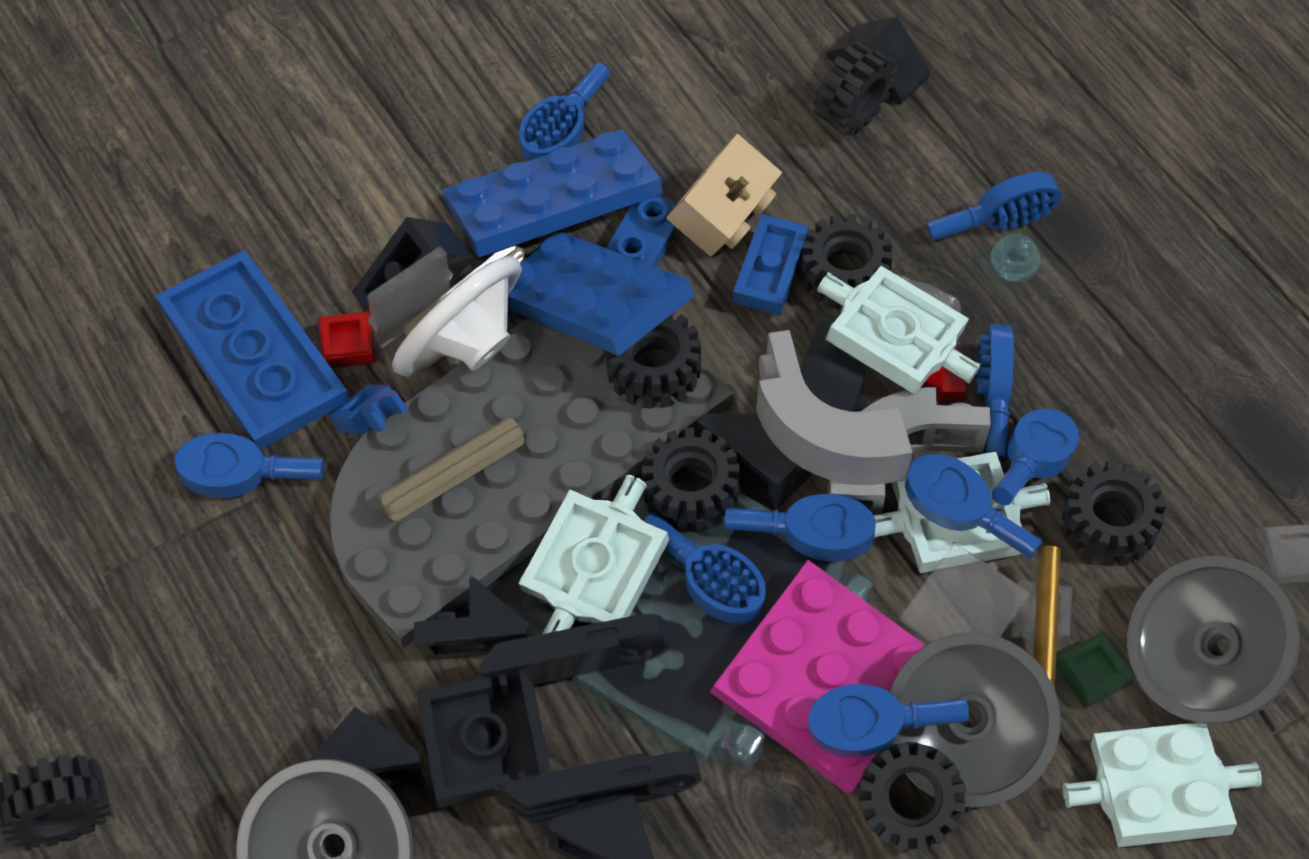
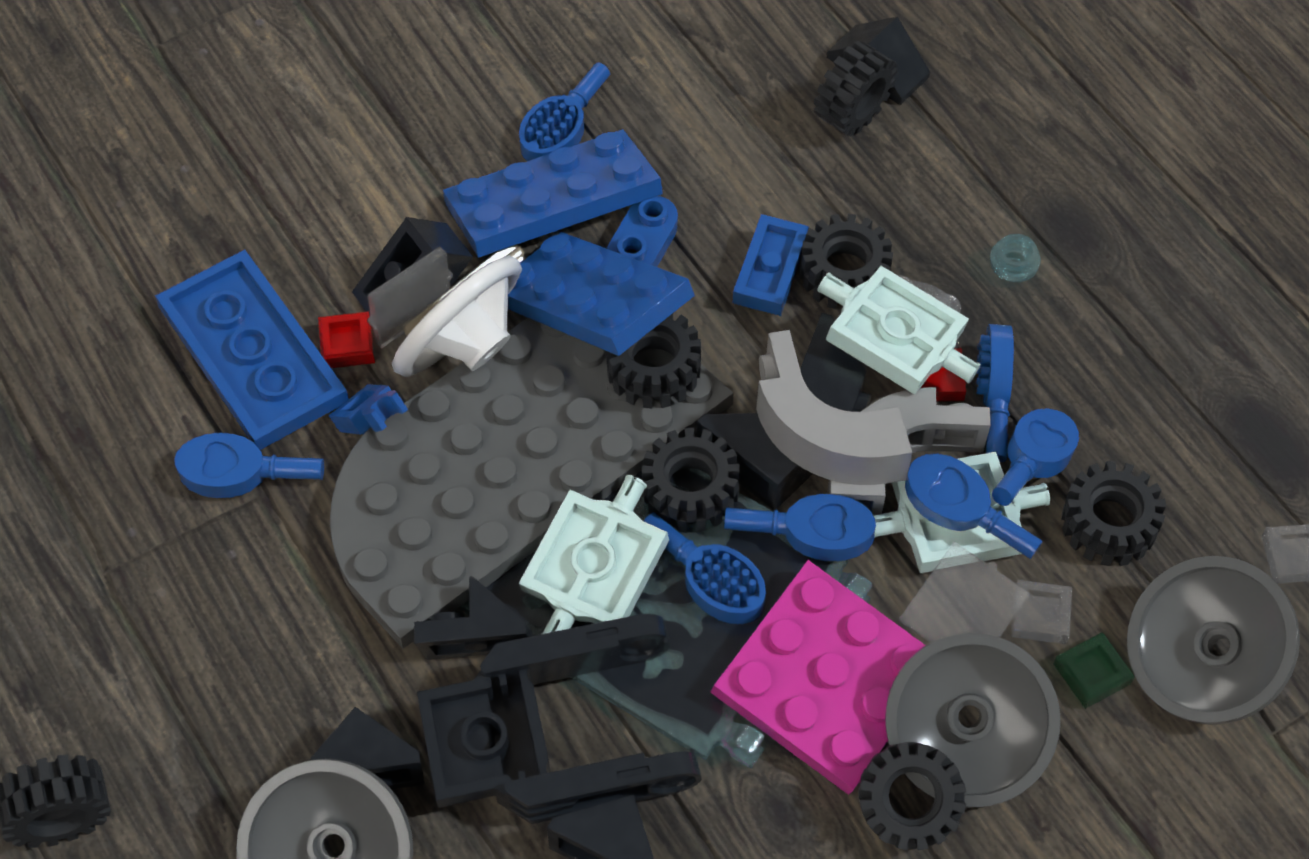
(451, 469): dark tan axle -> none
(724, 196): tan brick -> none
(868, 719): blue piece -> none
(1004, 206): blue piece -> none
(1047, 610): pearl gold bar -> none
(1162, 784): light aqua plate -> none

